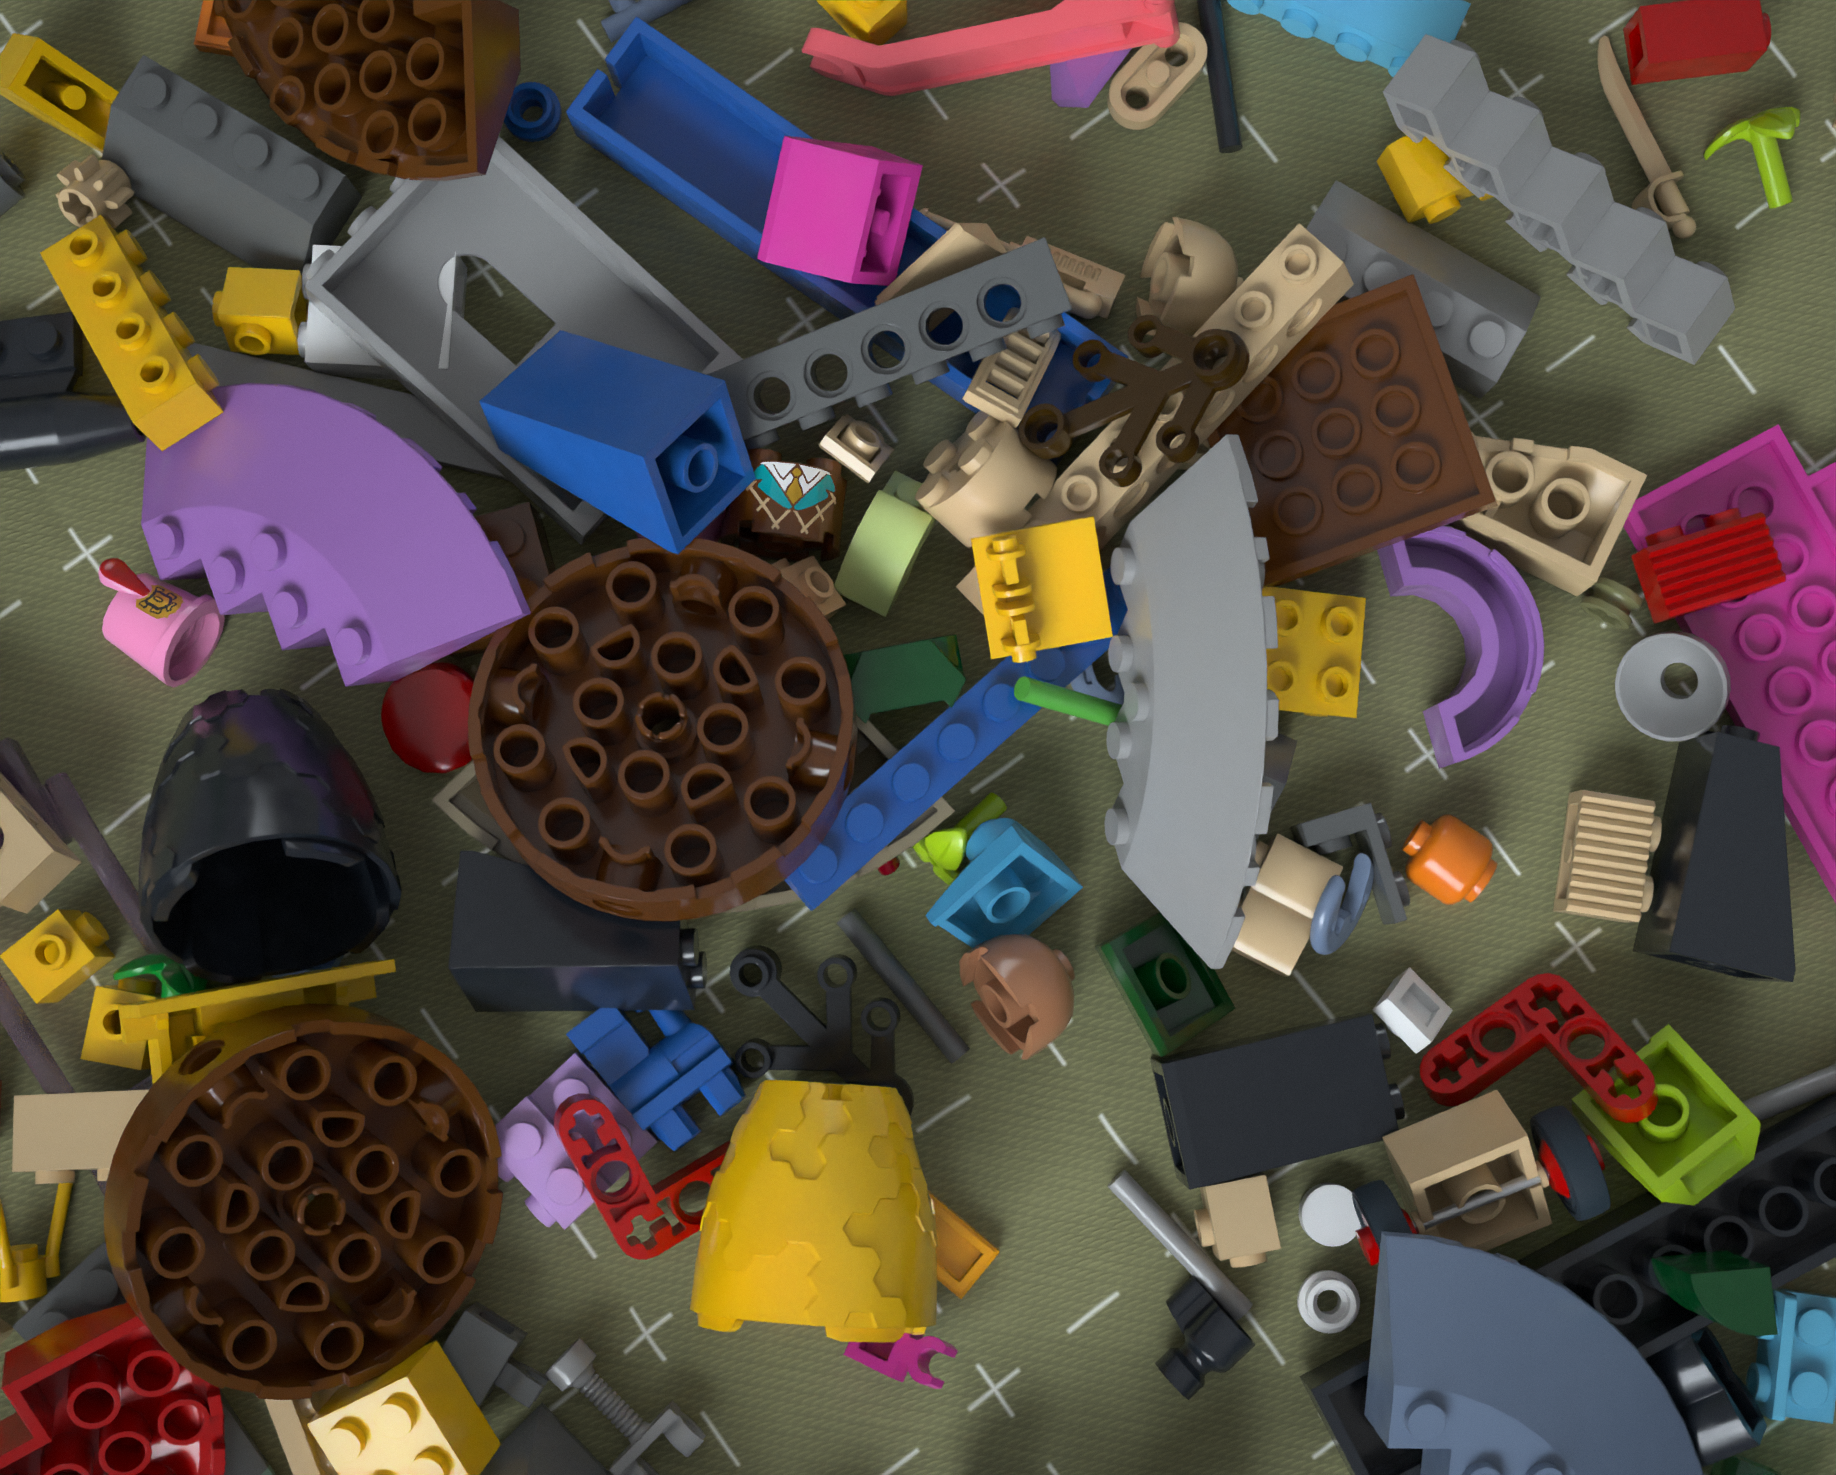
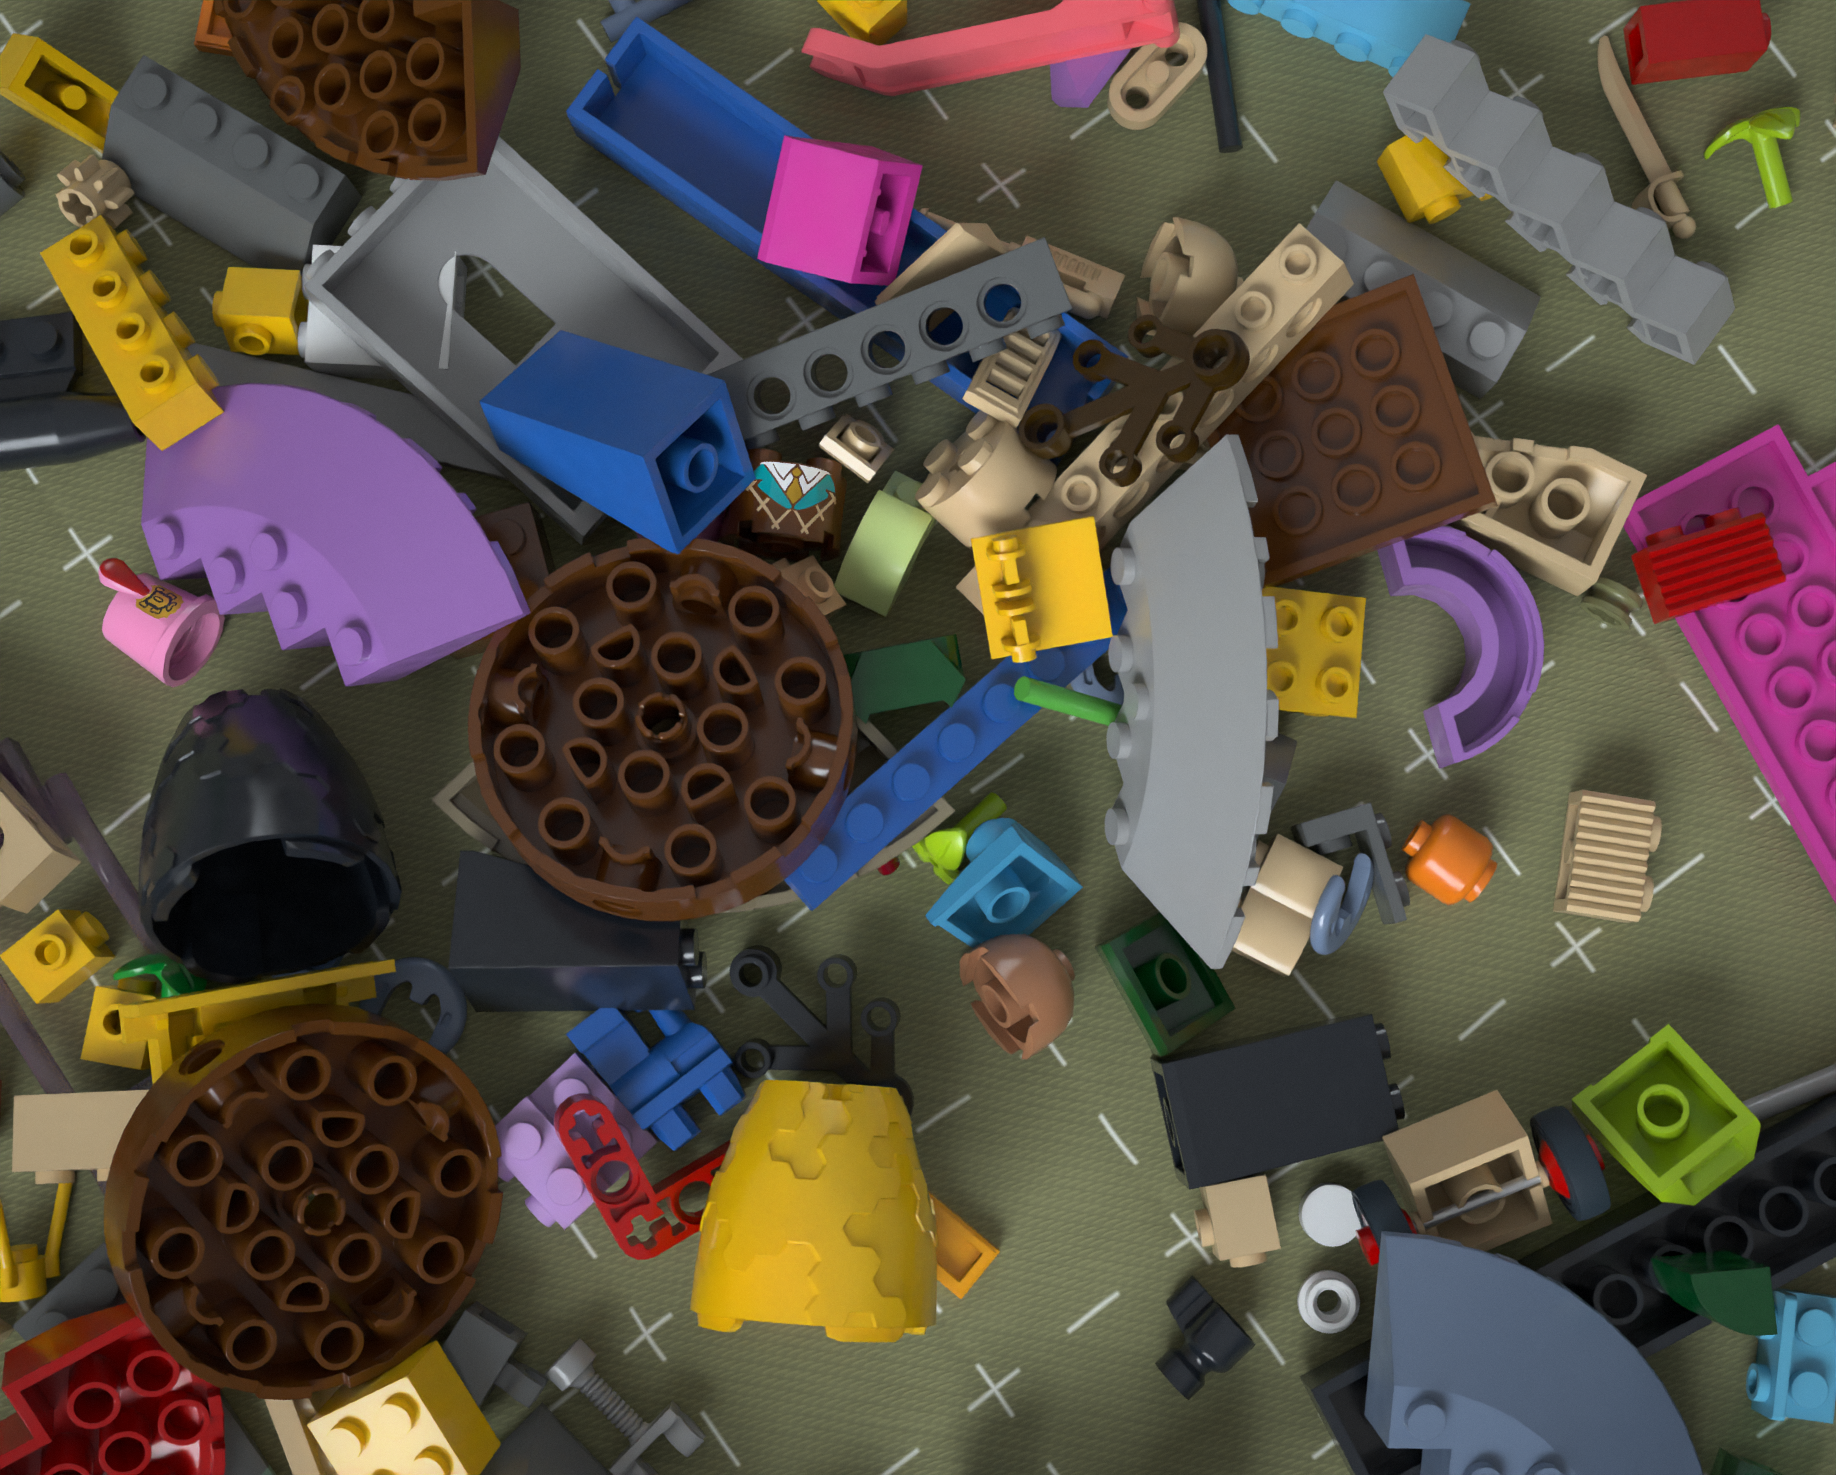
(427, 979): none -> sand blue head
(429, 717): red piece -> none
(526, 96): blue plate -> none
(903, 986): dark grey bar -> none
(905, 1355): dark pink plate -> none
(1180, 1245): light grey bar -> none
(1412, 1010): white plate -> none
(1533, 1031): red beam -> none
(1657, 709): light grey piece -> none
(1709, 1397): black brick -> none
(1723, 862): black slope -> none

